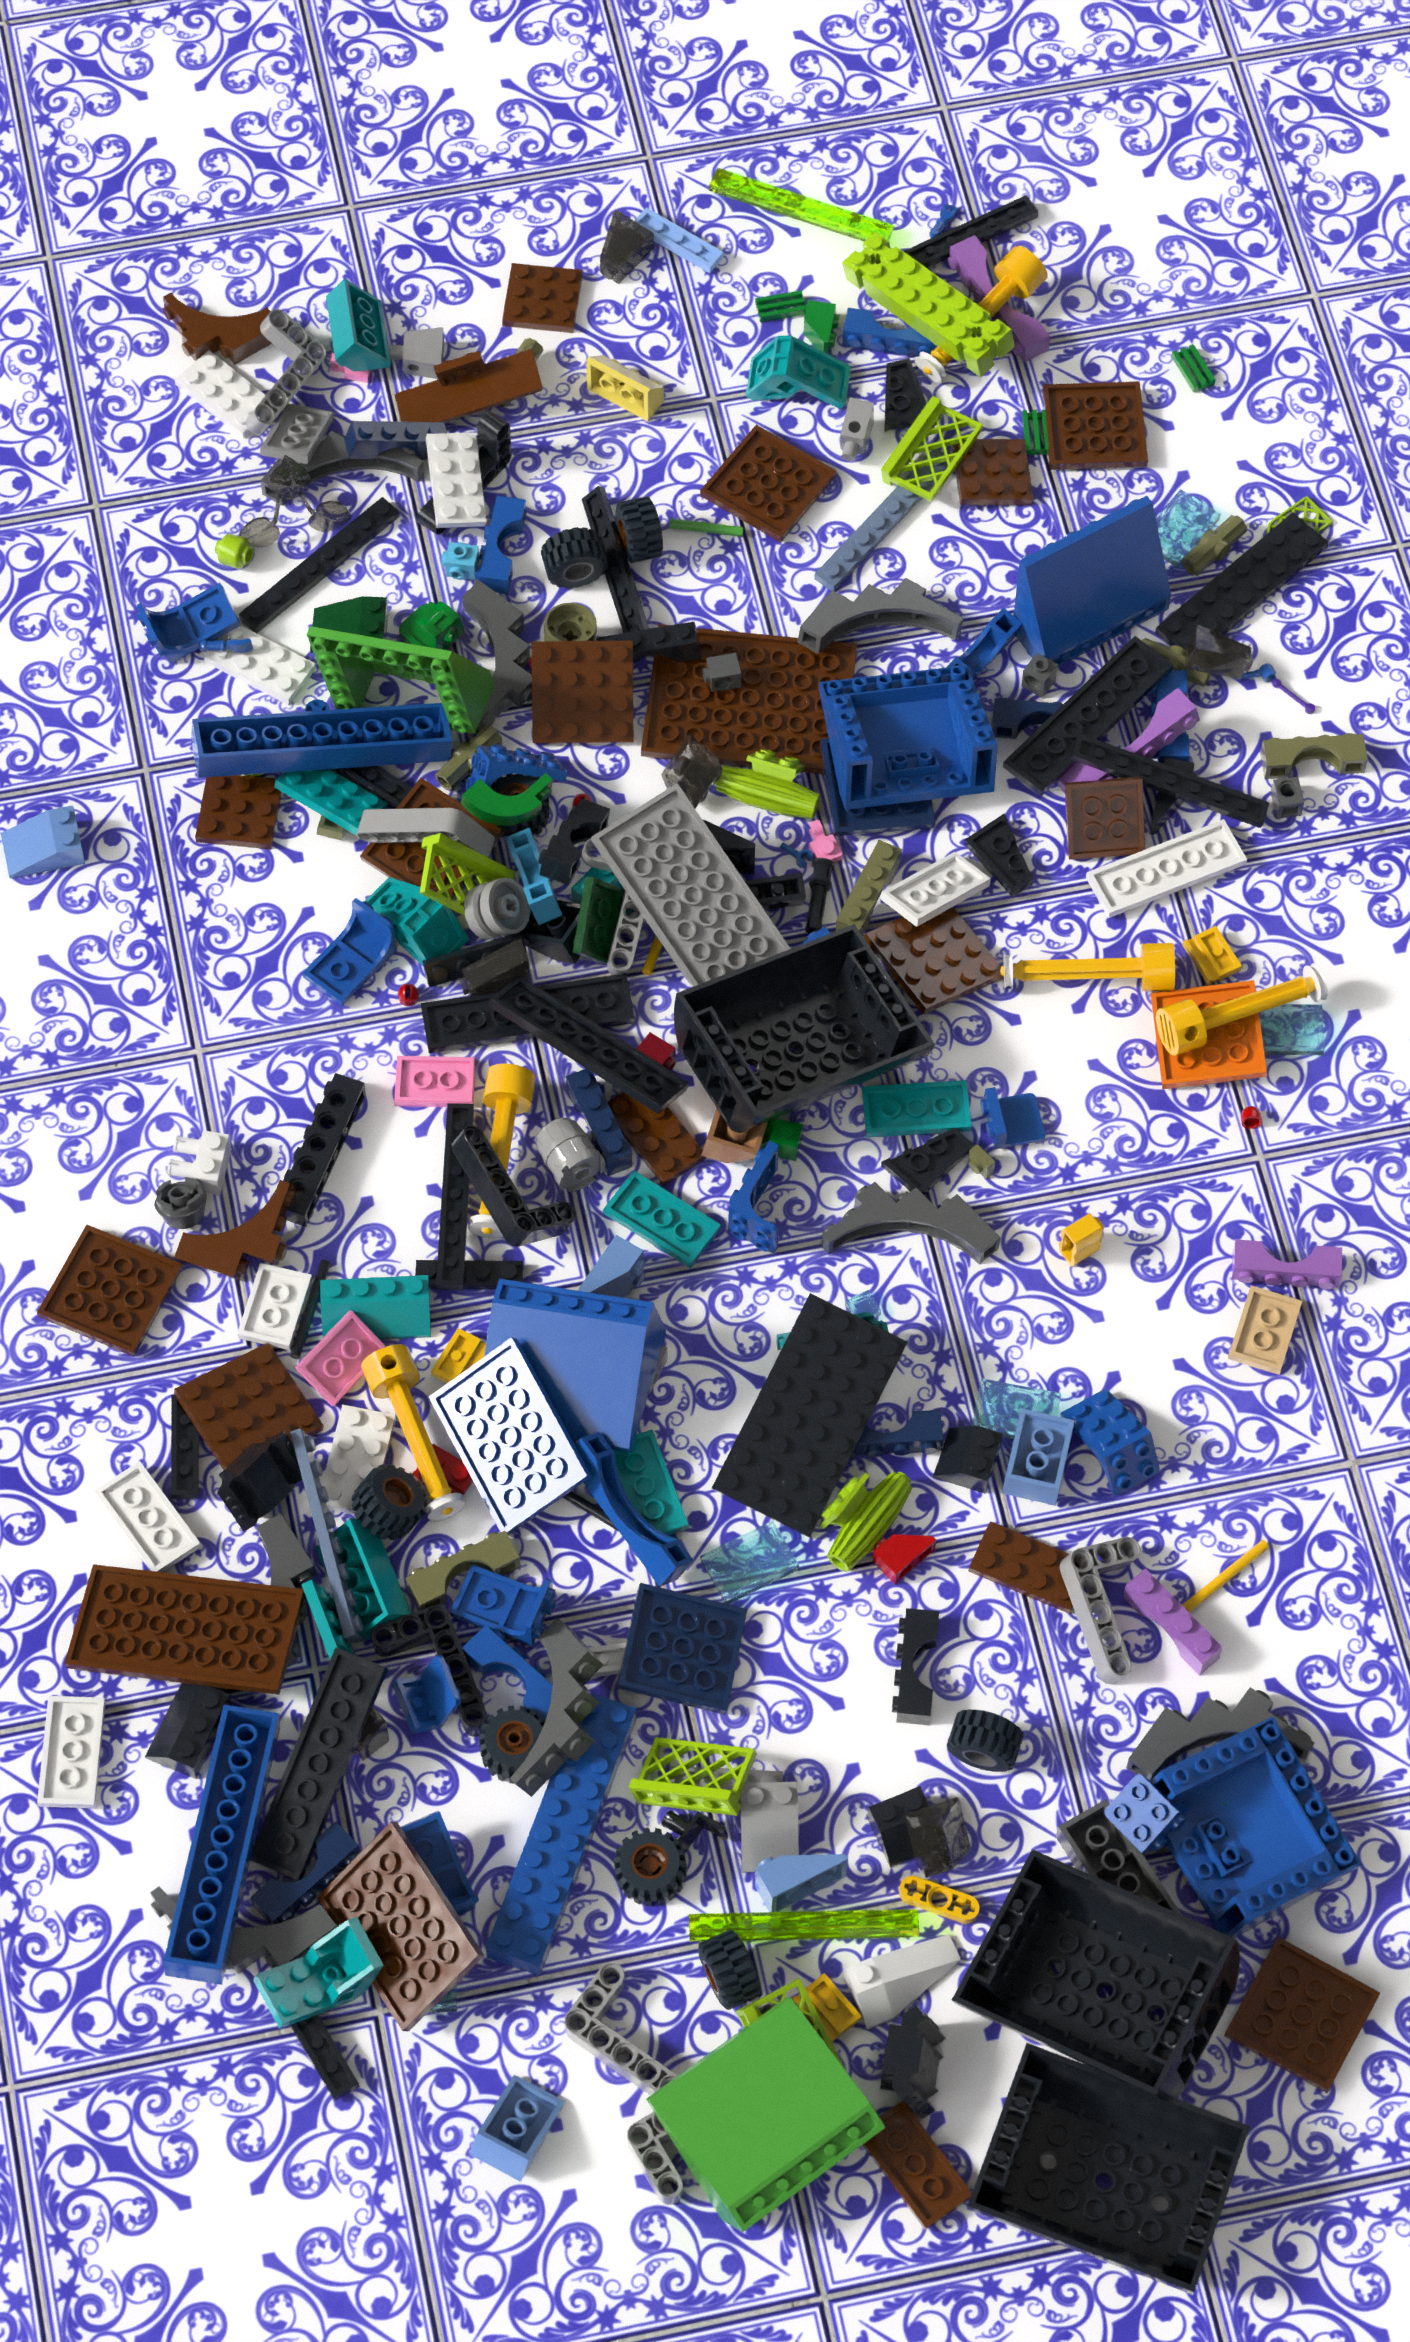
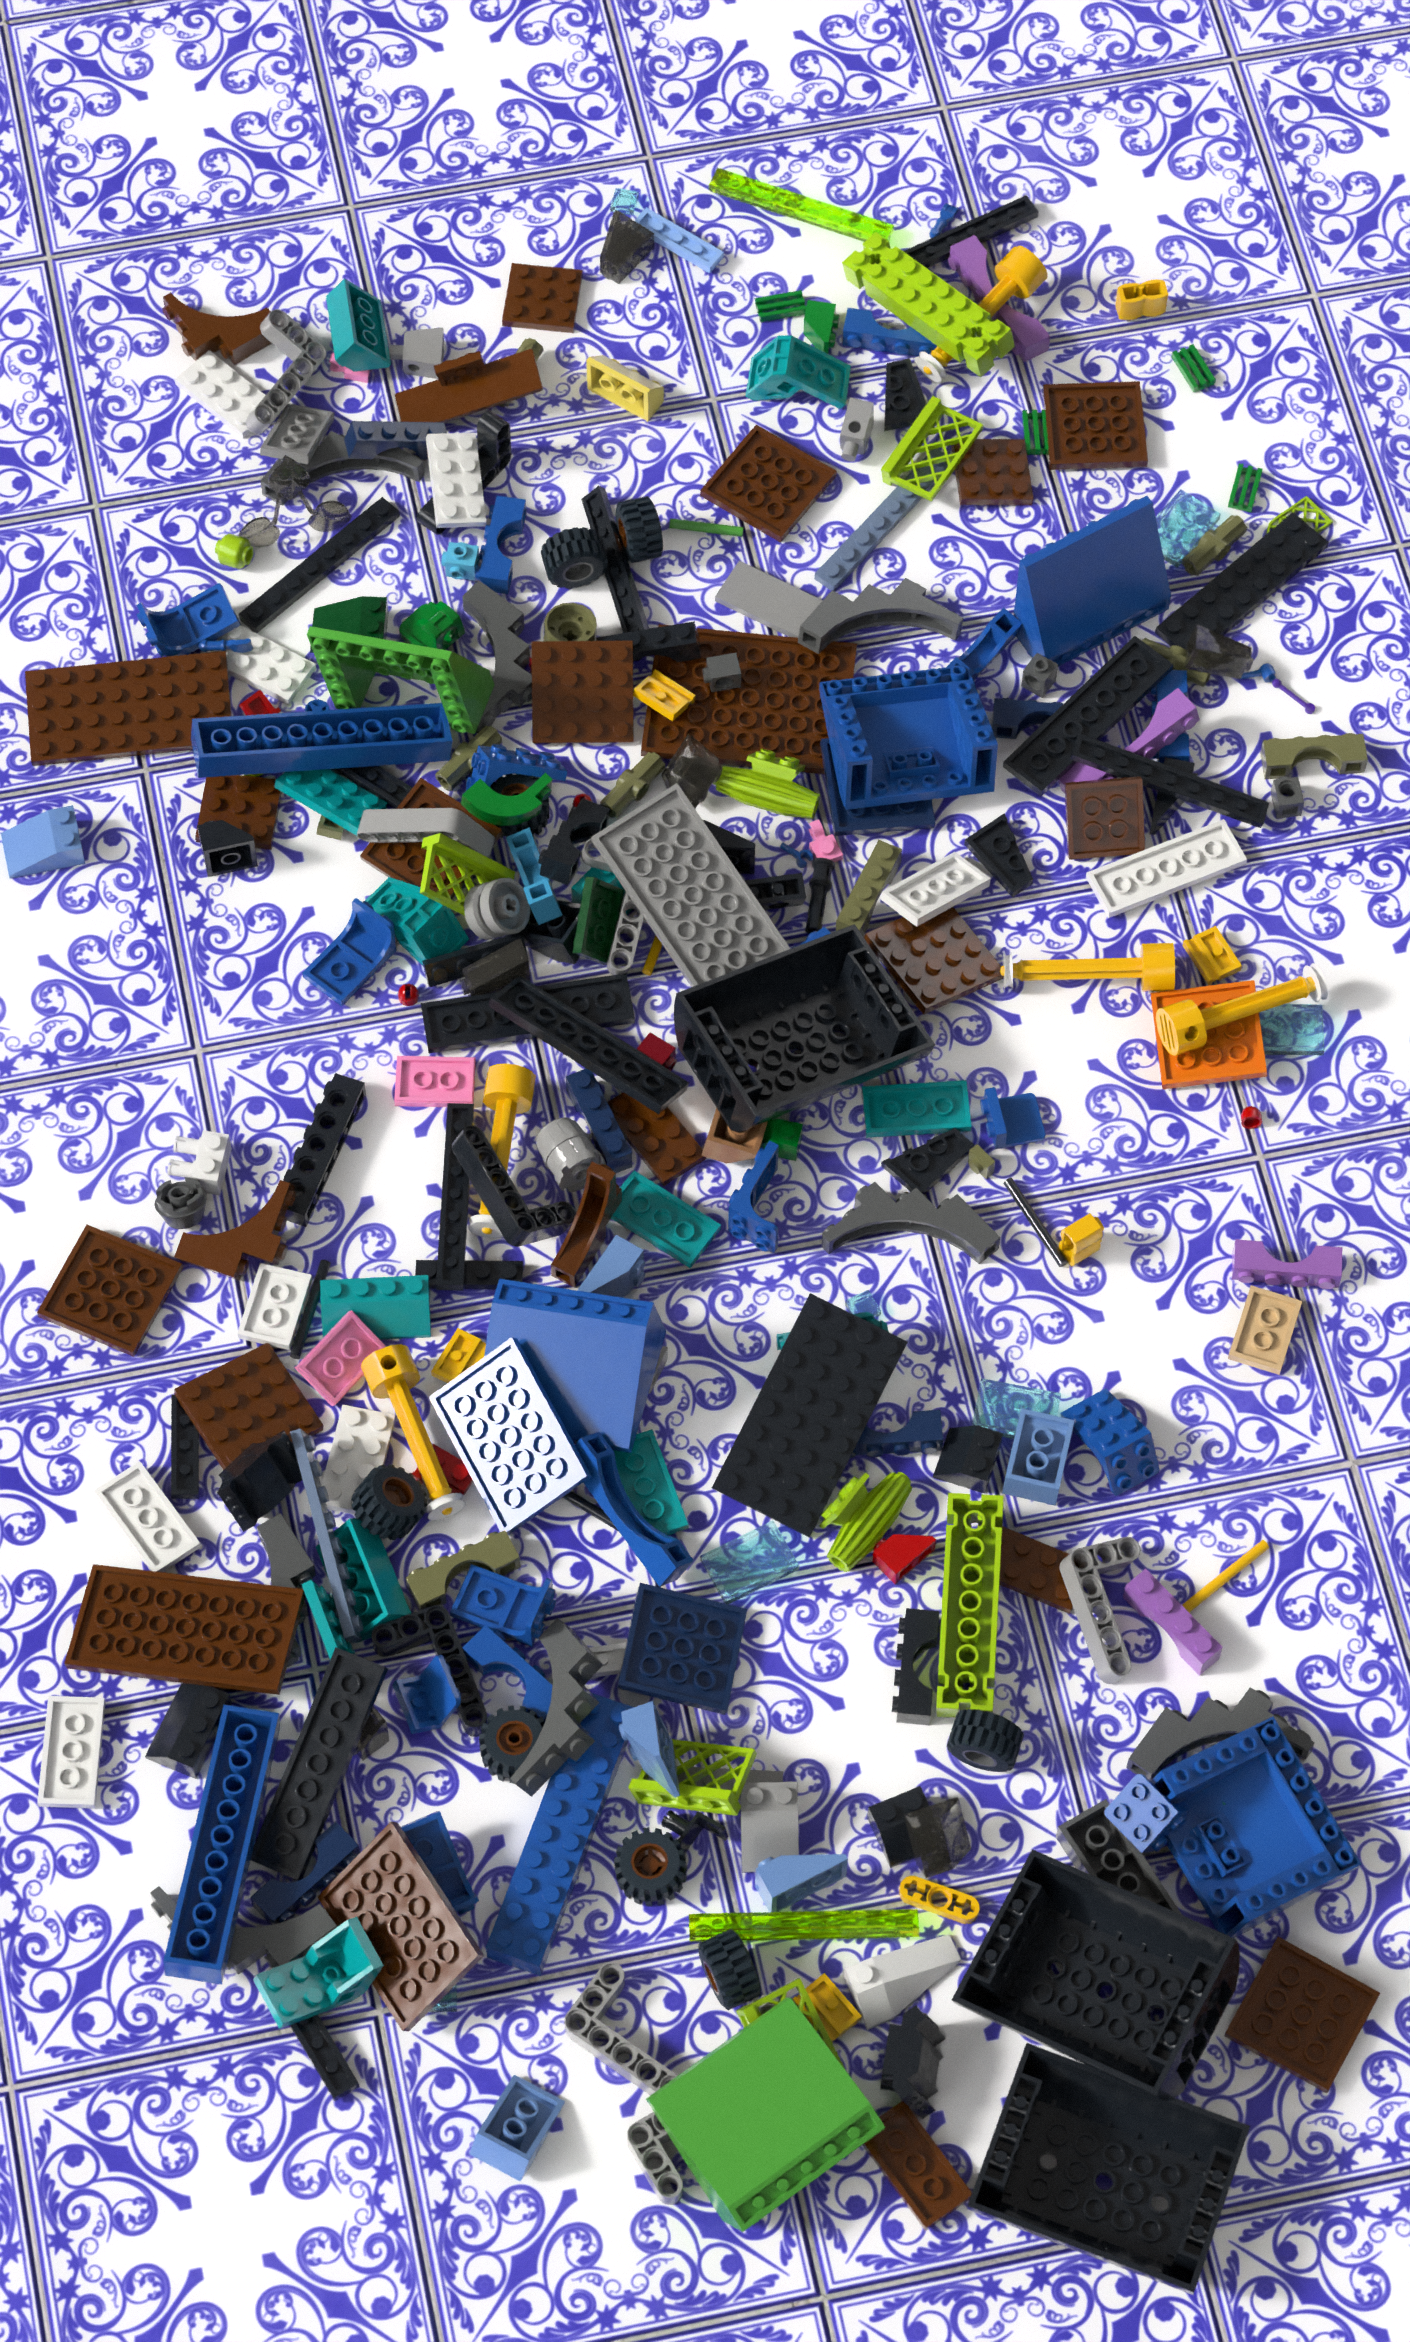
(123, 706): none -> reddish brown plate
(226, 848): none -> black slope
(258, 704): none -> red bracket
(588, 1228): none -> reddish brown arch
(624, 201): none -> clear light blue tile
(633, 784): none -> olive piece
(651, 1744): none -> medium blue slope
(664, 695): none -> yellow plate
(766, 599): none -> light grey tile
(970, 1604): none -> lime brick
(1035, 1222): none -> black bar
(1141, 299): none -> yellow brick
(1248, 472): none -> green tile

